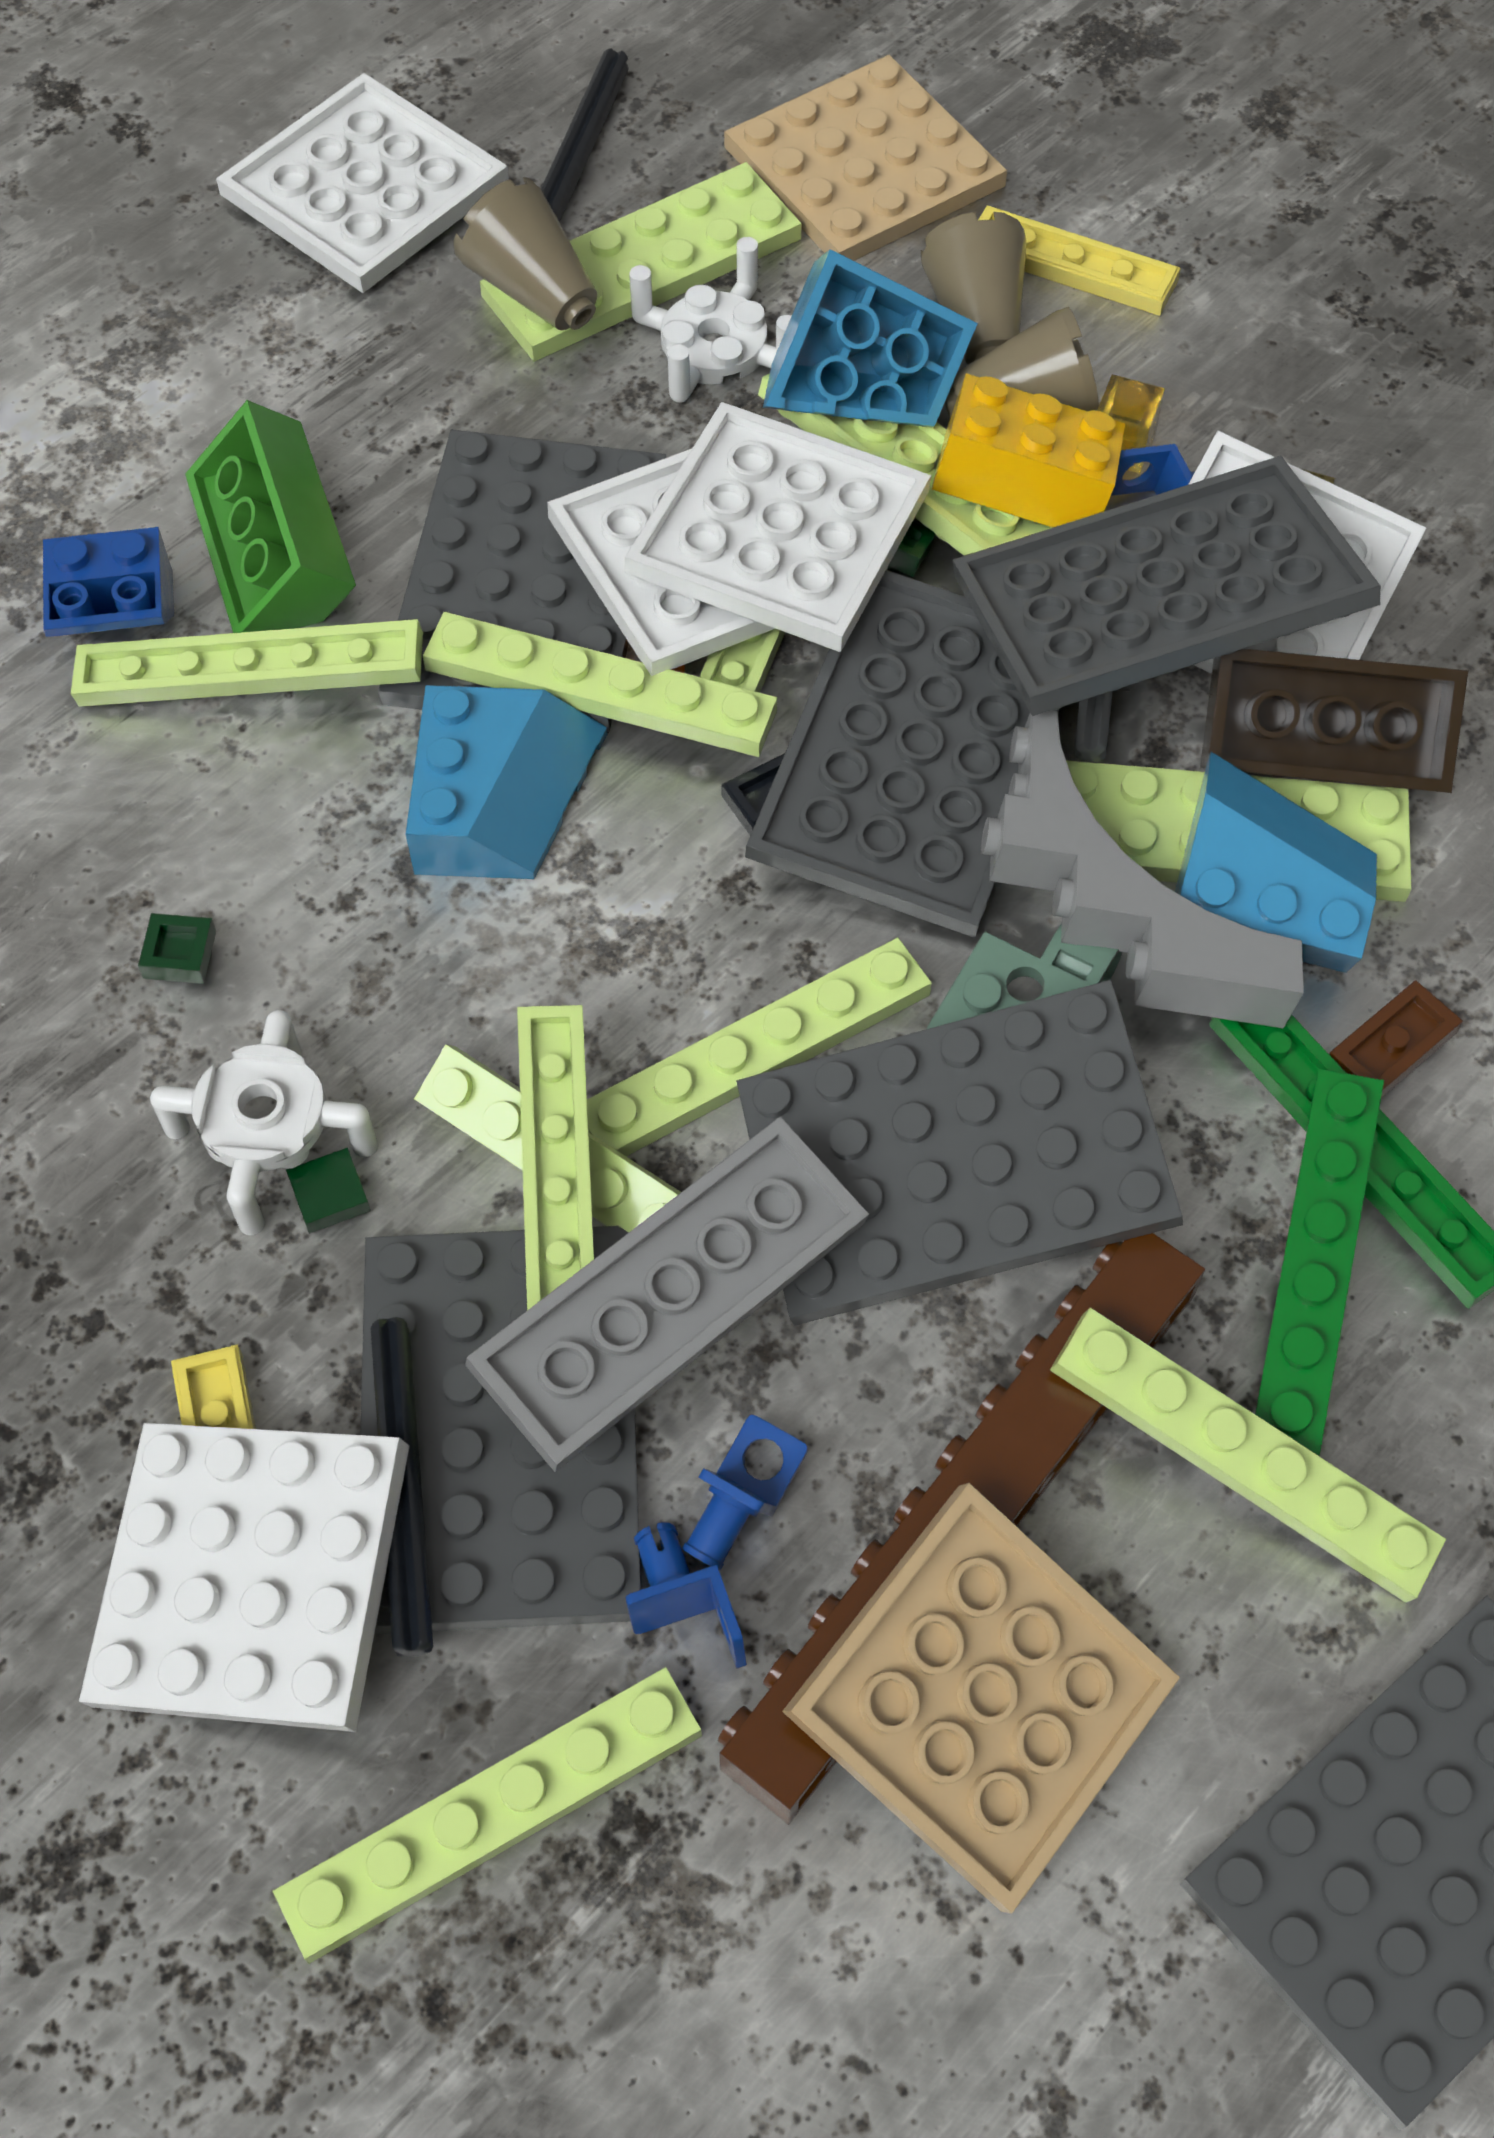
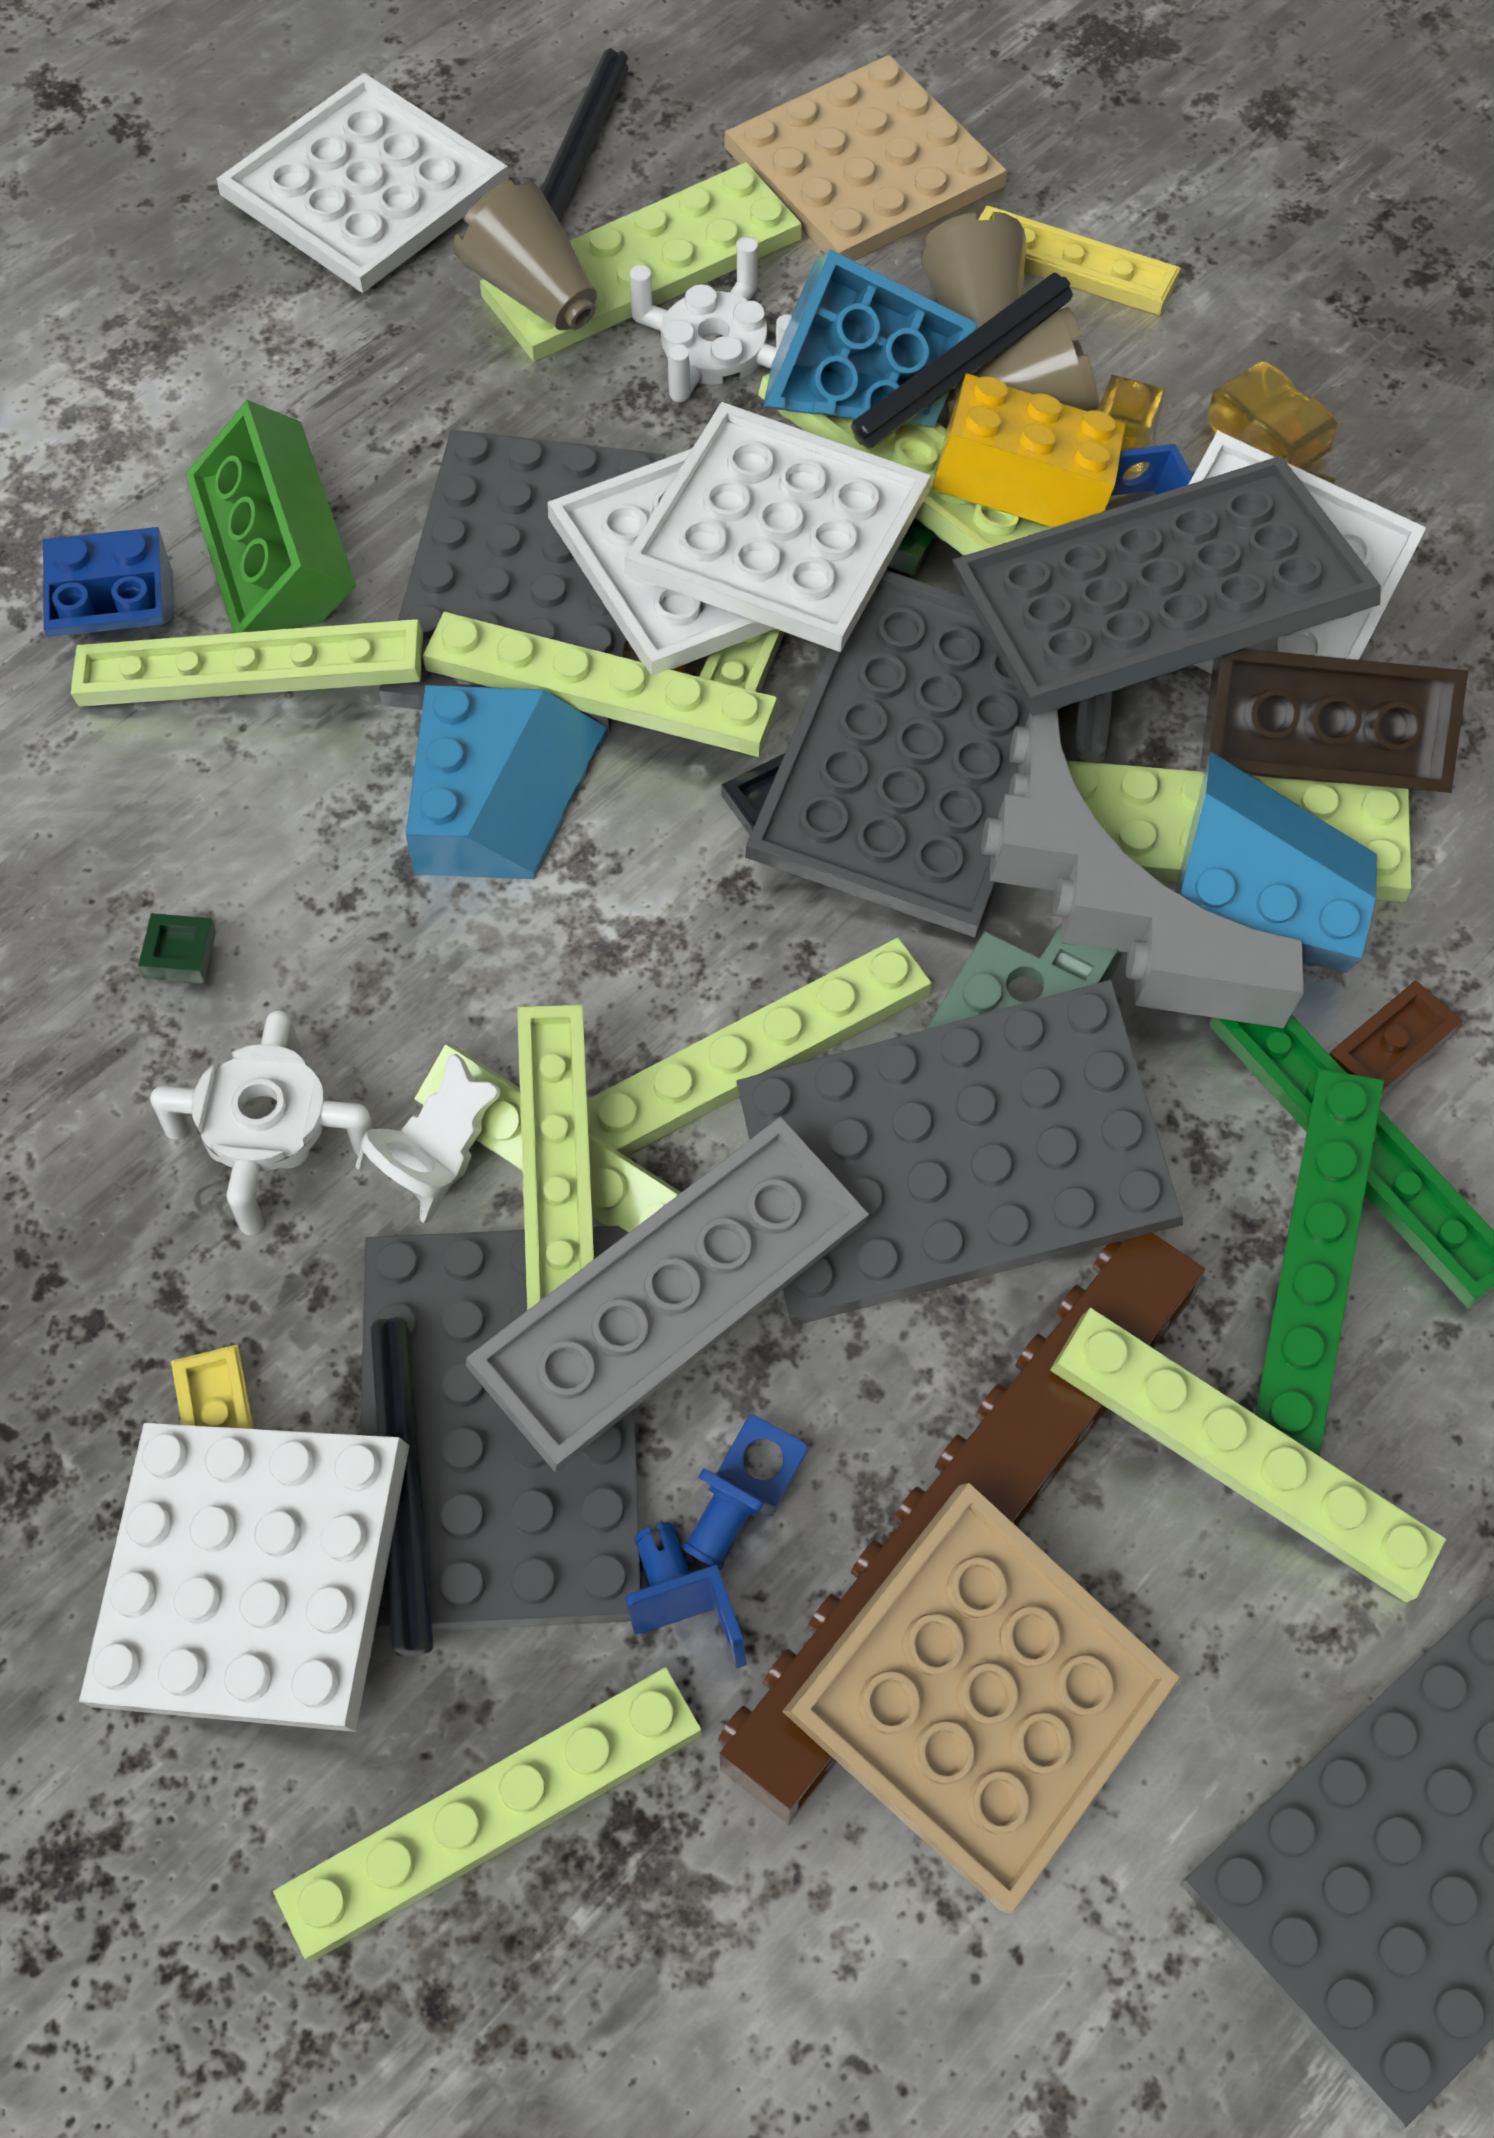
(328, 1190): dark green tile -> none
(436, 1143): none -> white hair
(962, 358): none -> black axle
(1272, 416): none -> clear yellow brick

